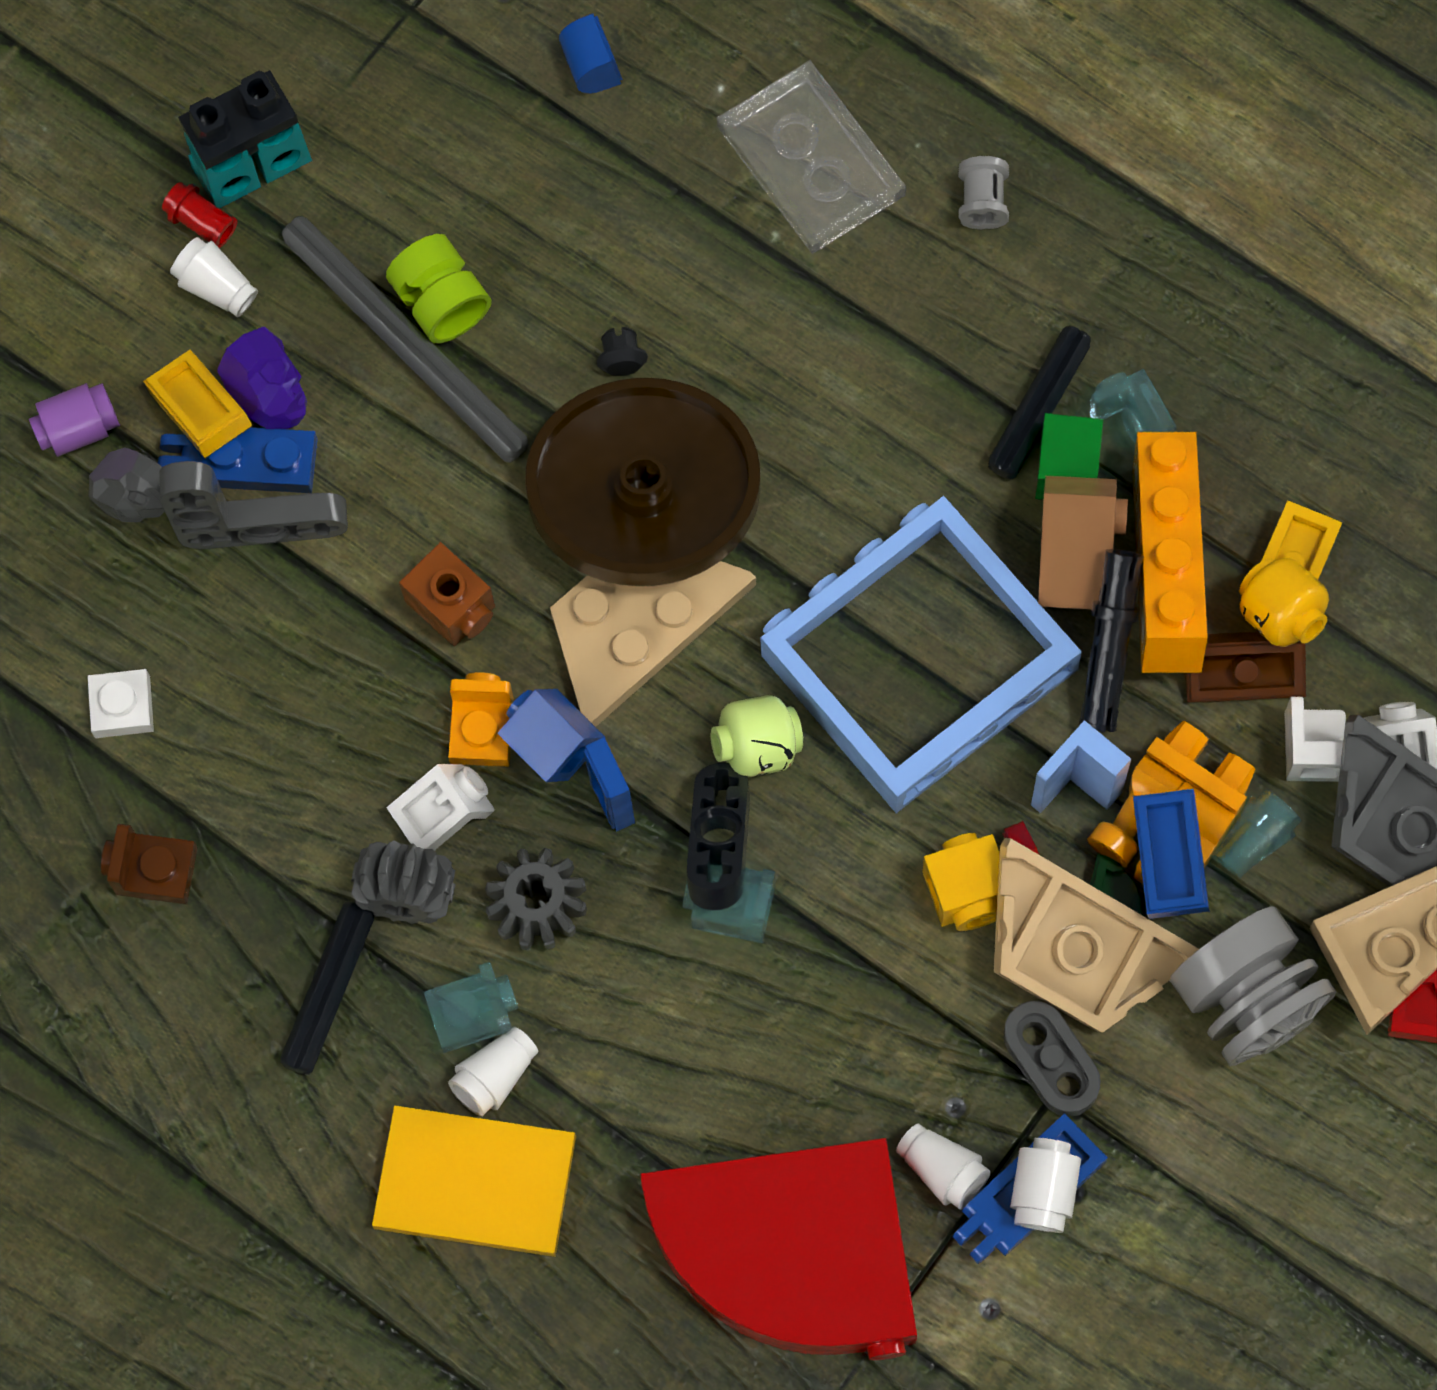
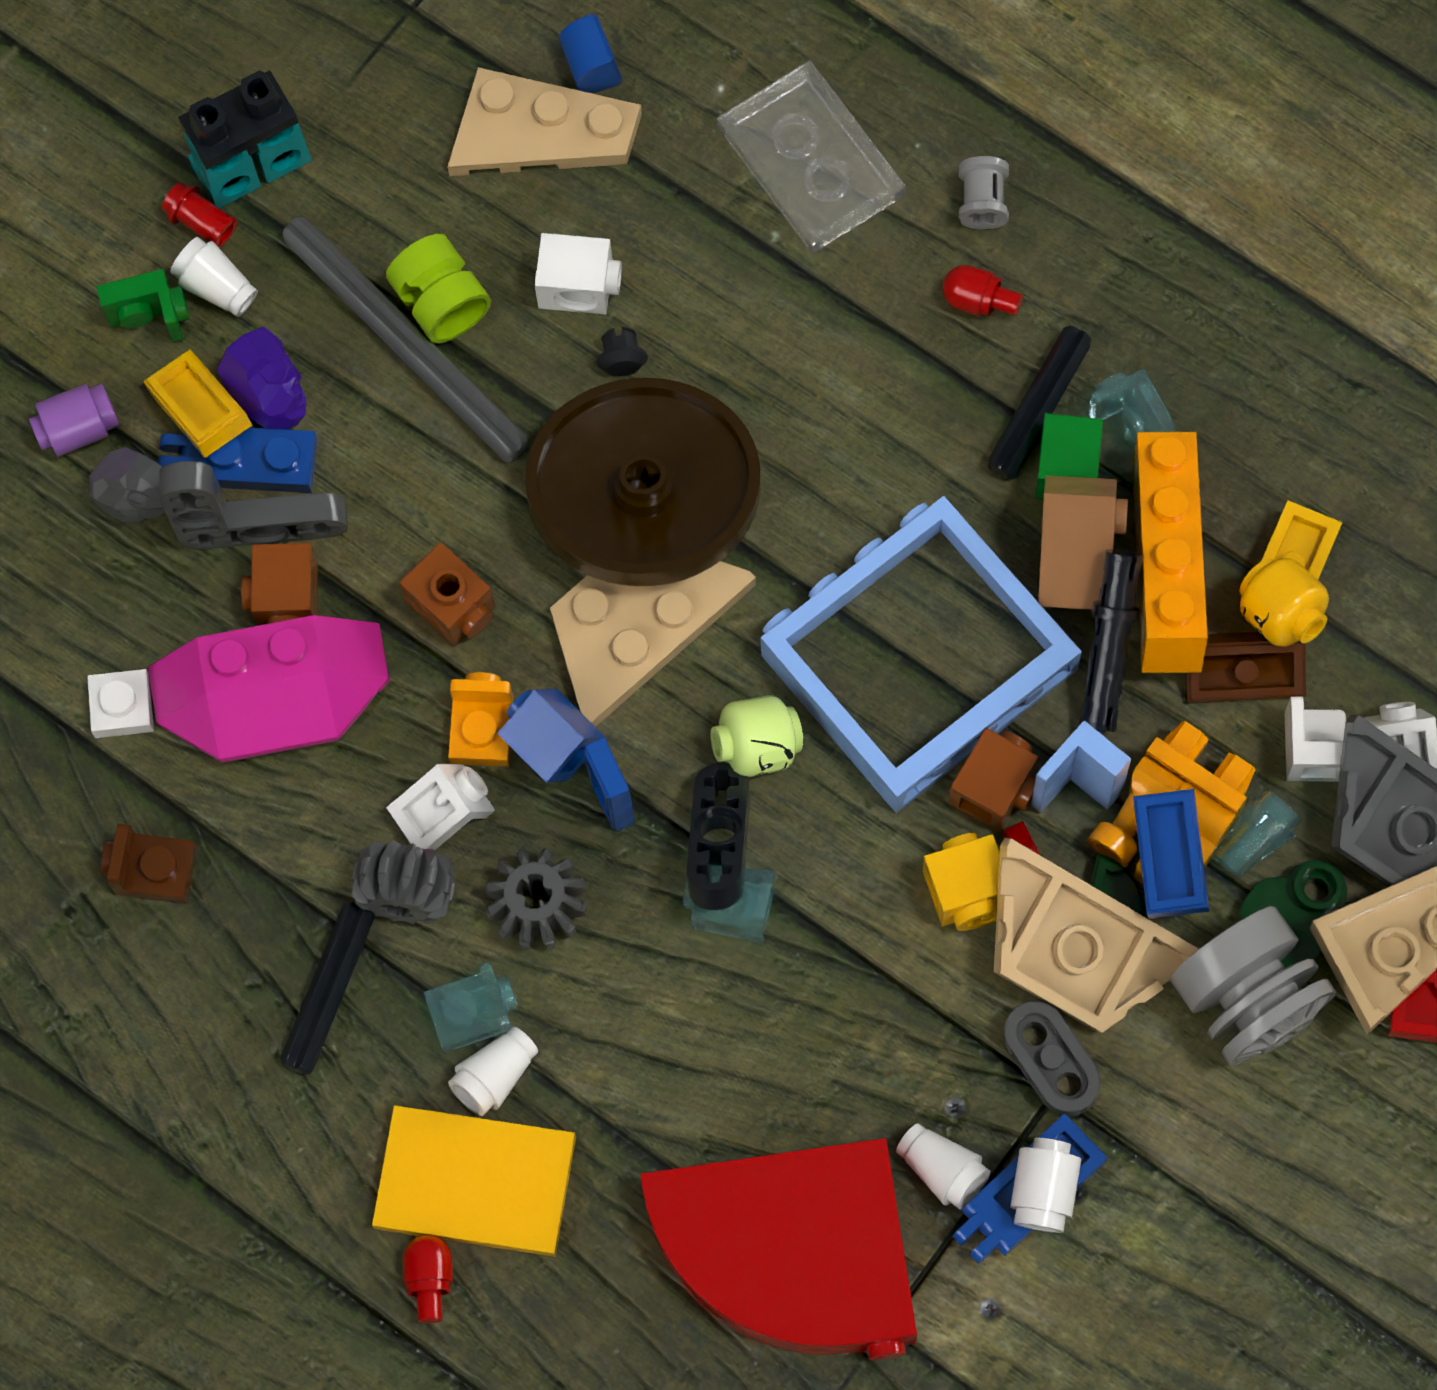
(140, 298): none -> green bracket
(269, 685): none -> dark pink wedge
(281, 583): none -> dark orange brick
(428, 1275): none -> red cylinder
(537, 123): none -> tan wing
(576, 273): none -> white brick
(979, 292): none -> red cylinder
(995, 779): none -> dark orange brick
(1295, 907): none -> dark green plate

